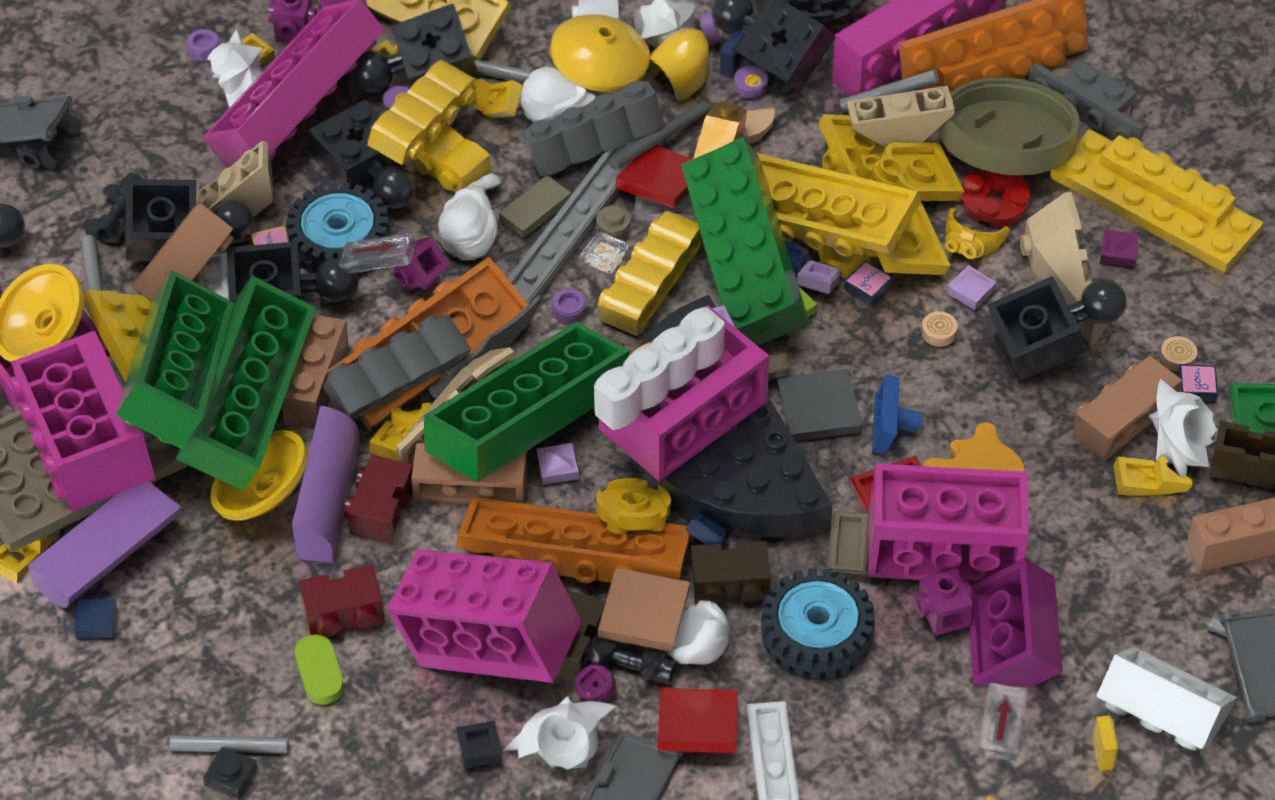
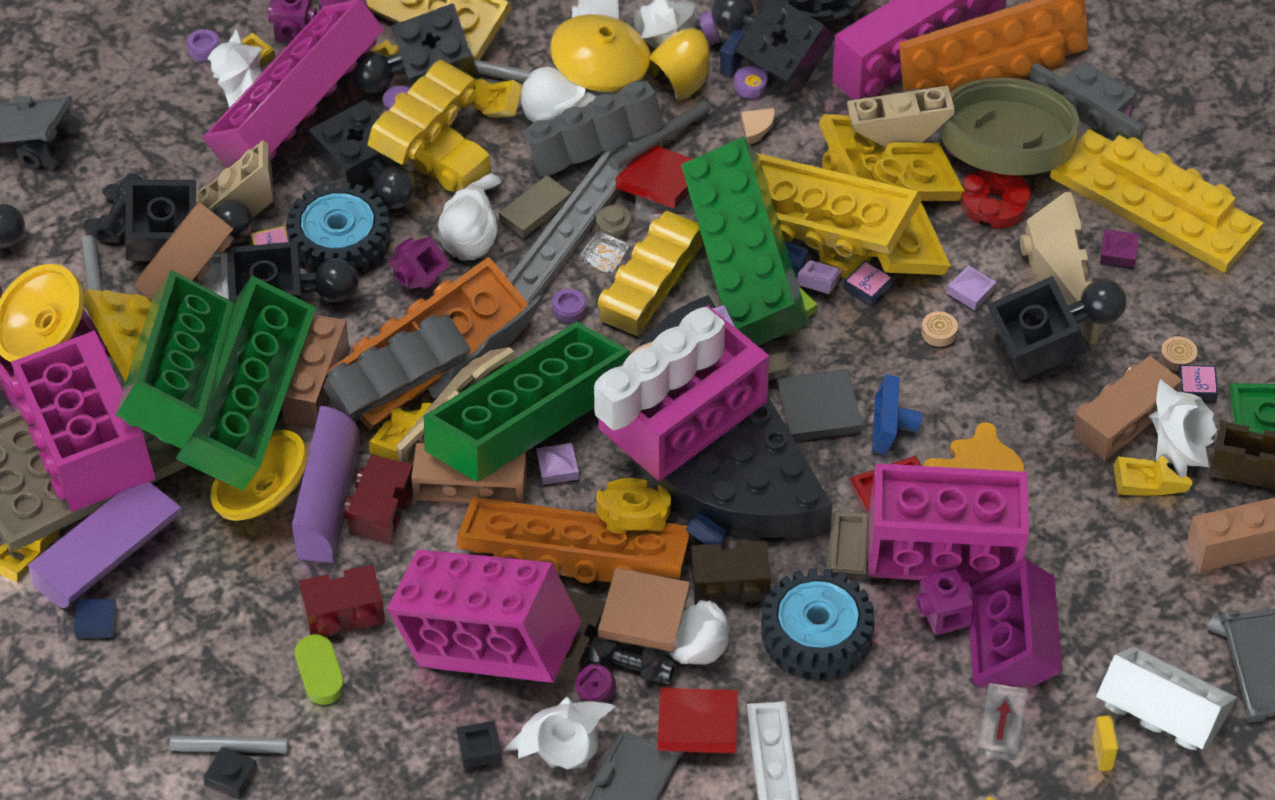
(377, 253): clear tile -> none
(721, 126): slope -> none
(905, 85): light grey bar -> none
(971, 242): yellow helmet -> none

